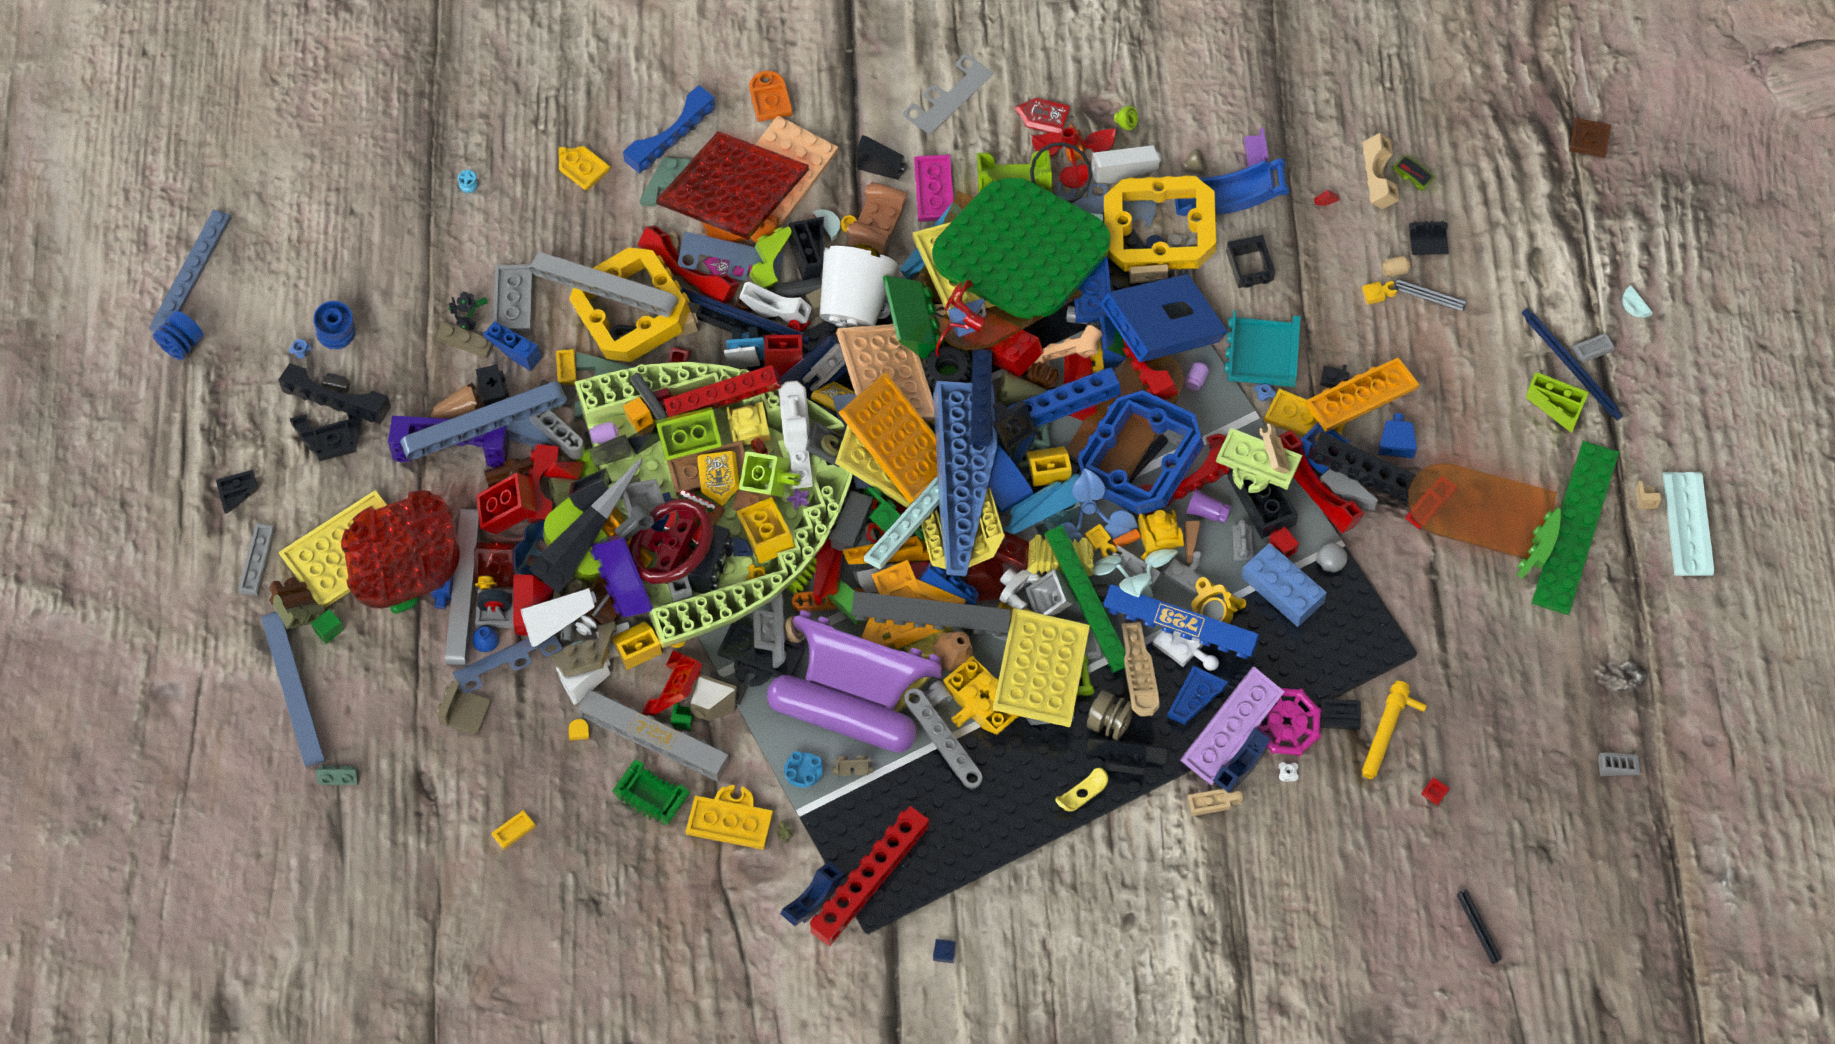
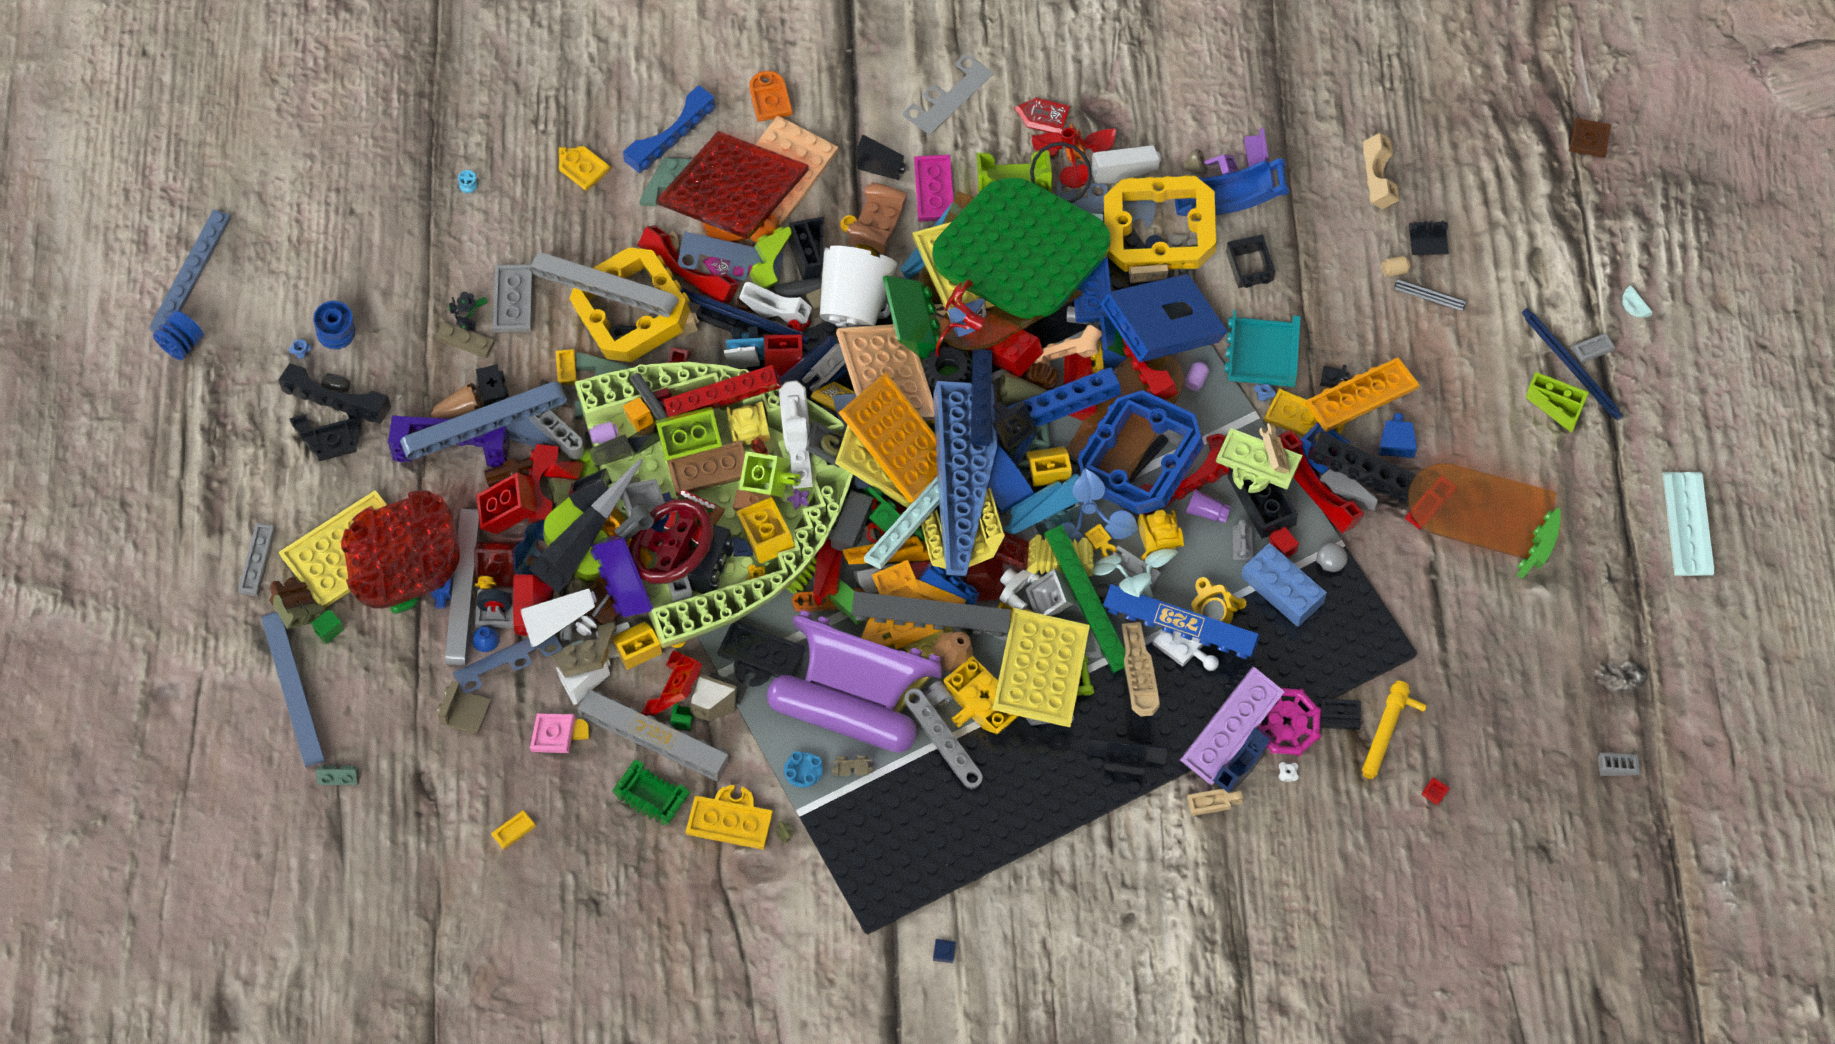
(236, 489): black wing -> none
(513, 345): blue slope -> none
(553, 733): none -> bright pink tile
(718, 475): yellow tile -> none
(769, 630): light grey bracket -> none
(791, 632): tan brick -> none
(815, 896): dark blue arch -> none
(829, 932): red brick -> none
(831, 222): light aqua tile -> none
(1093, 784): light yellow piece -> none
(1106, 713): dark tan wheel -> none
(1126, 538): orange axle -> none
(1127, 117): lime brick -> none
(1183, 575): light grey plate -> none
(1191, 532): medium nougat slope -> none
(1195, 694): blue wing -> none
(1227, 163): none -> medium lavender panel
(1326, 198): red tile -> none
(1376, 293): yellow plate -> none
(1414, 172): slope -> none
(1479, 926): black axle -> none
(1577, 527): green plate -> none
(1647, 497): tan panel -> none

